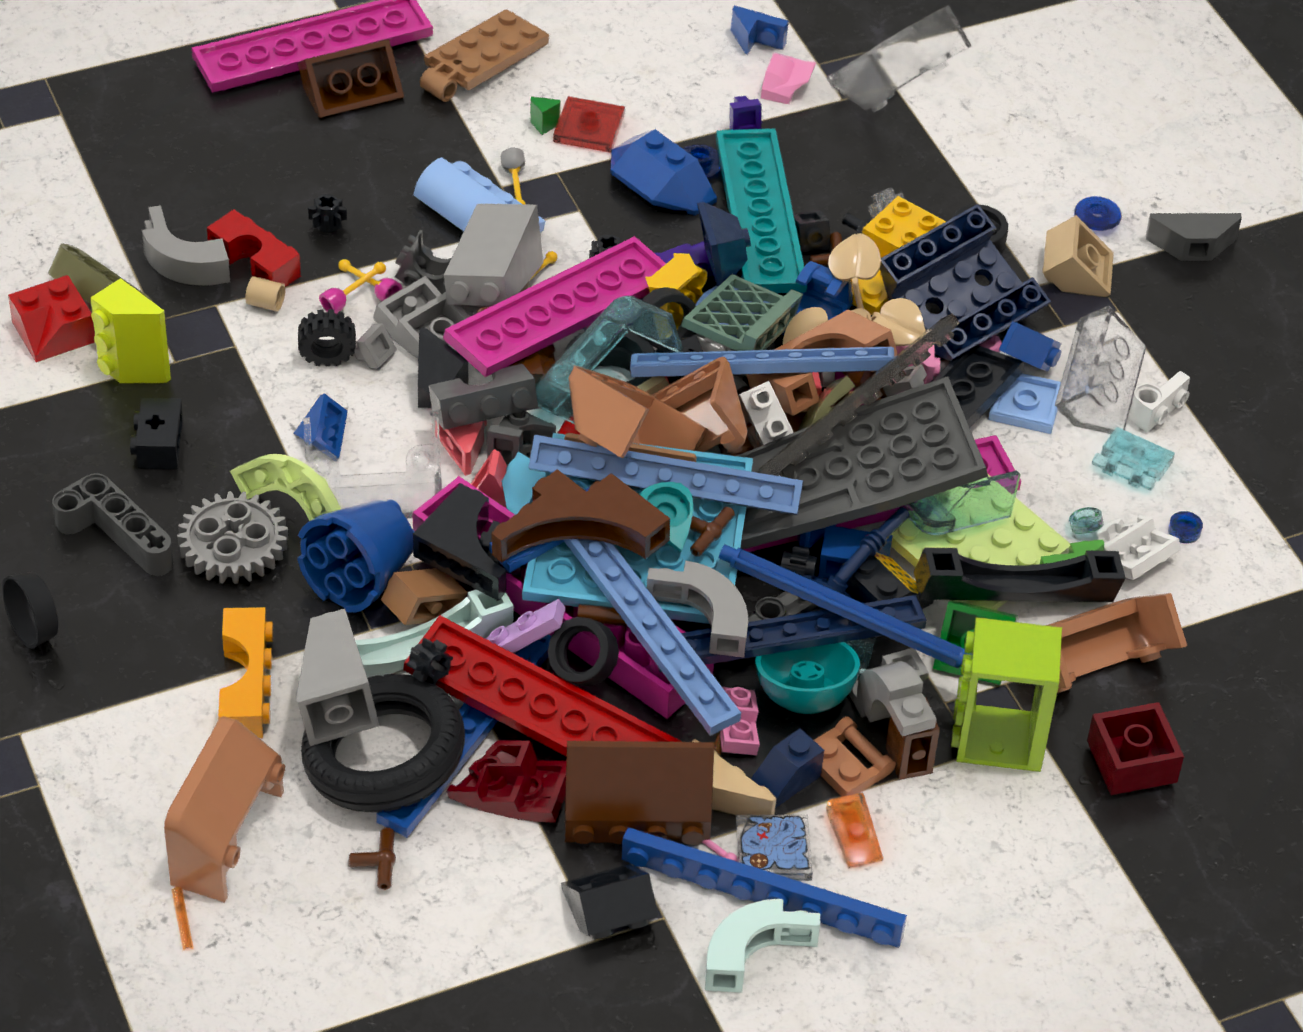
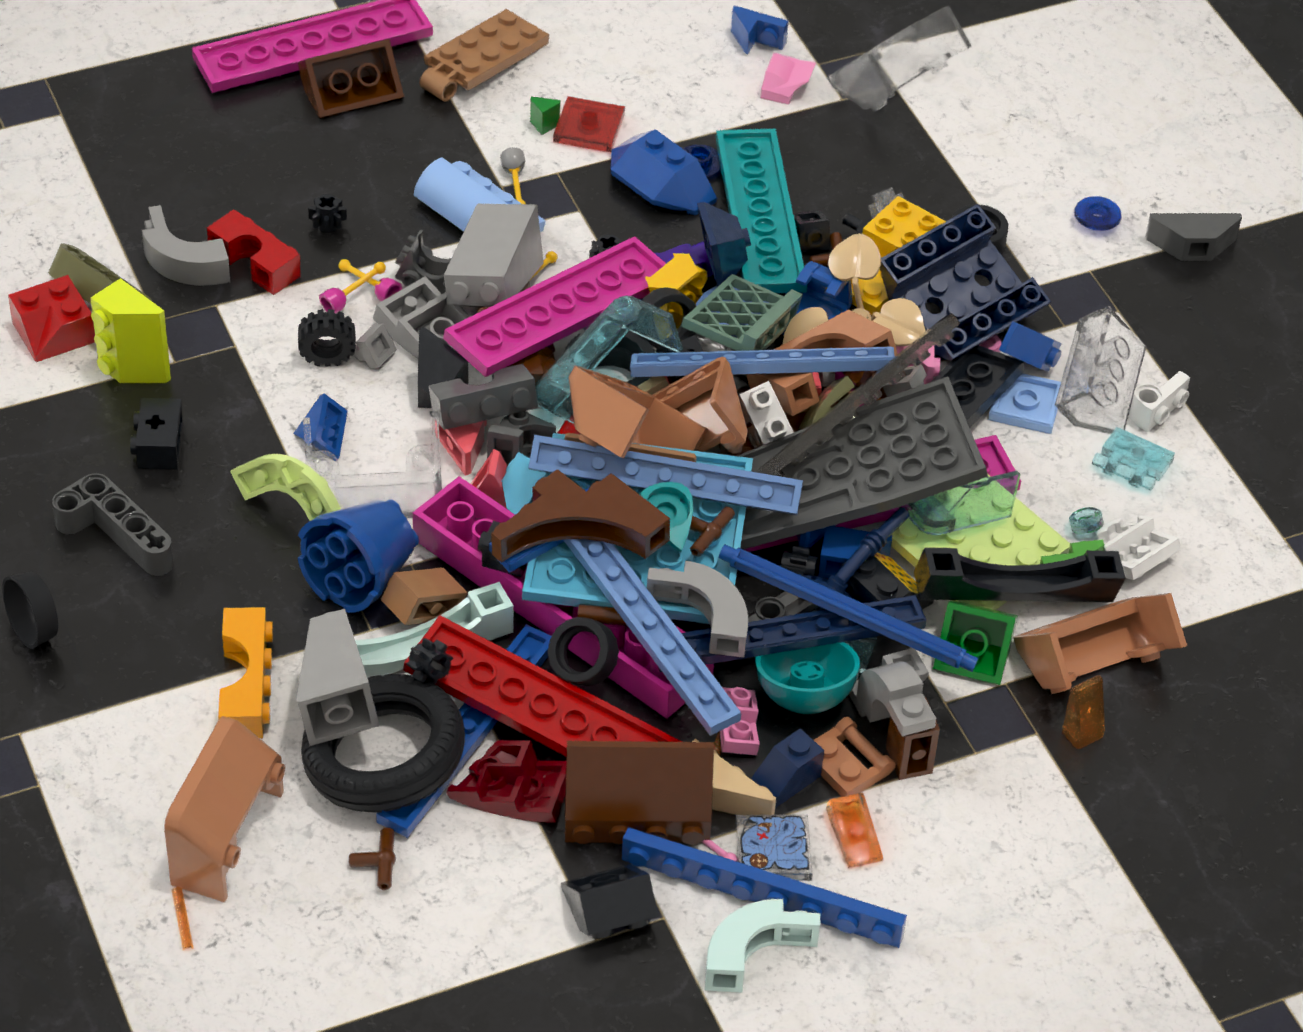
(232, 537): light grey gear -> none
(265, 294): tan beam -> none
(452, 544): black arch -> none
(529, 627): lavender plate -> none
(745, 113): dark purple tile -> none
(1009, 654): lime hose -> none
(1078, 259): tan slope -> none
(1085, 713): none -> clear orange slope
(1135, 748): dark red brick -> none
(1185, 526): clear blue tile -> none

